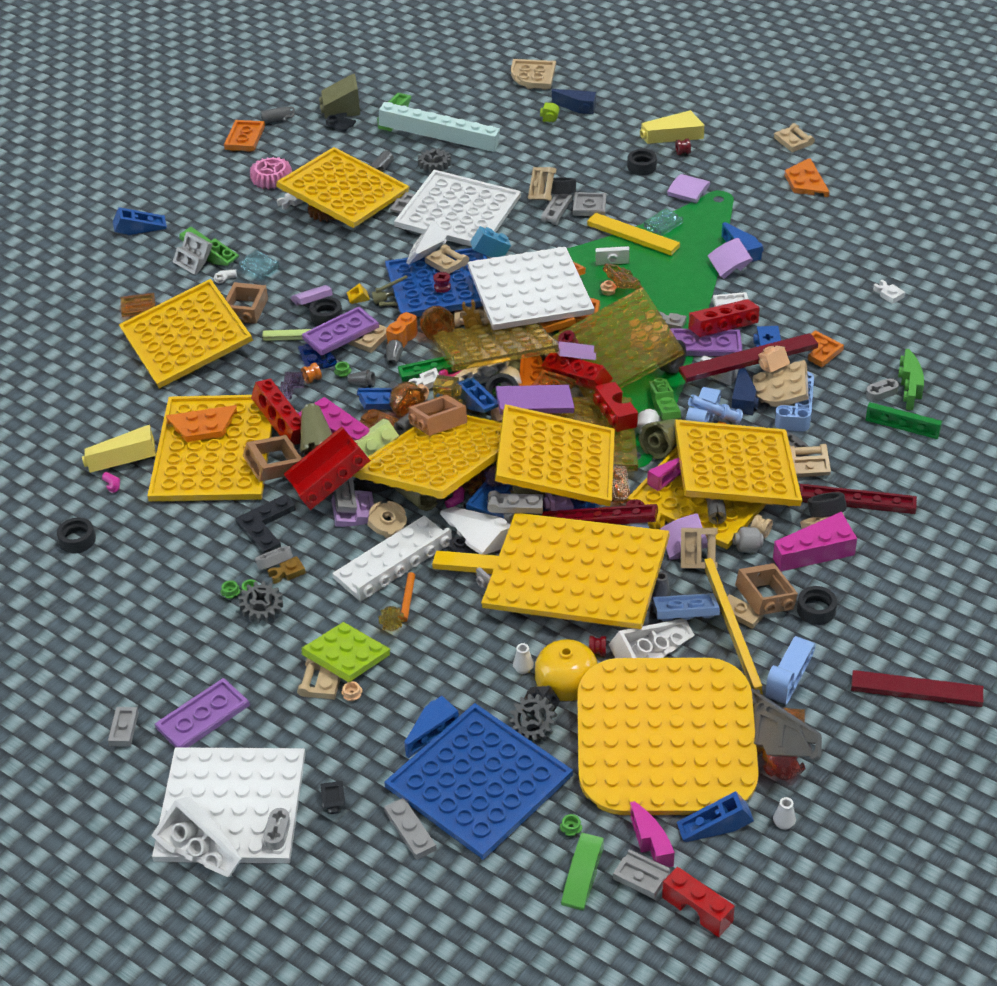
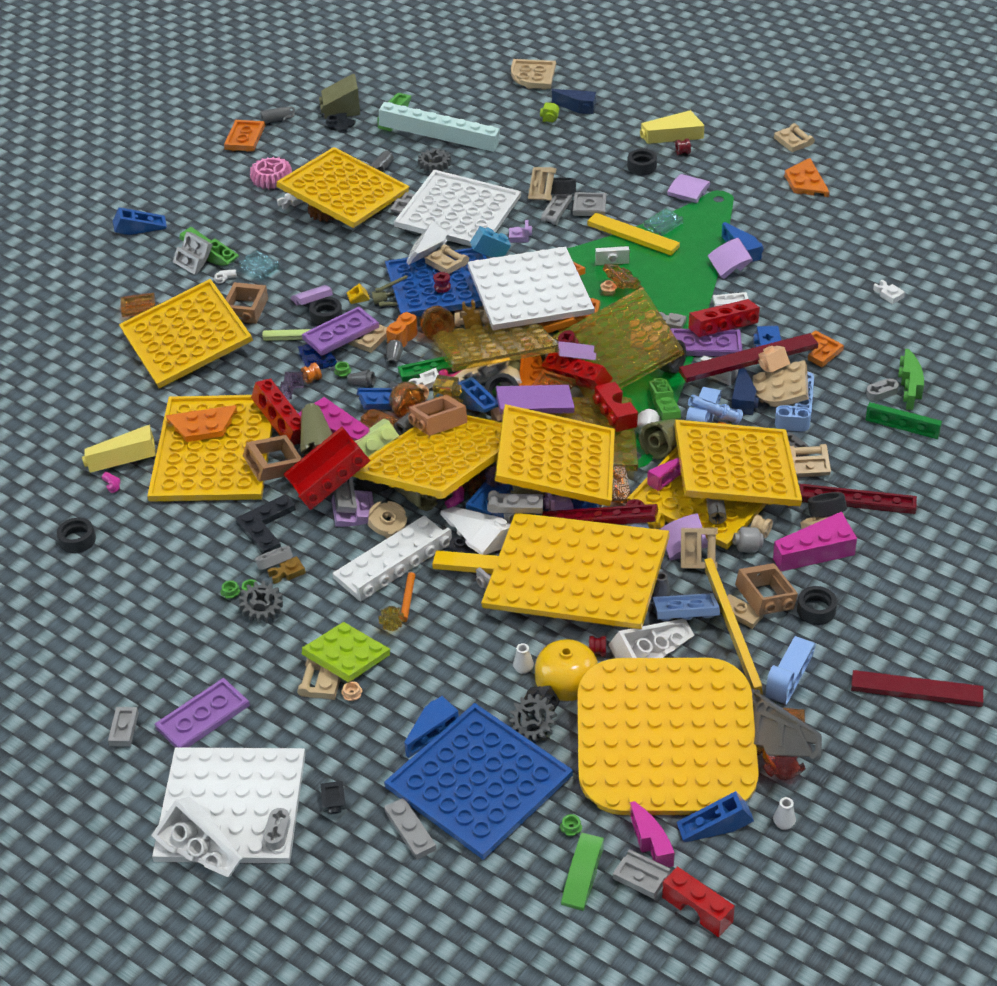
(520, 235): none -> lavender bracket

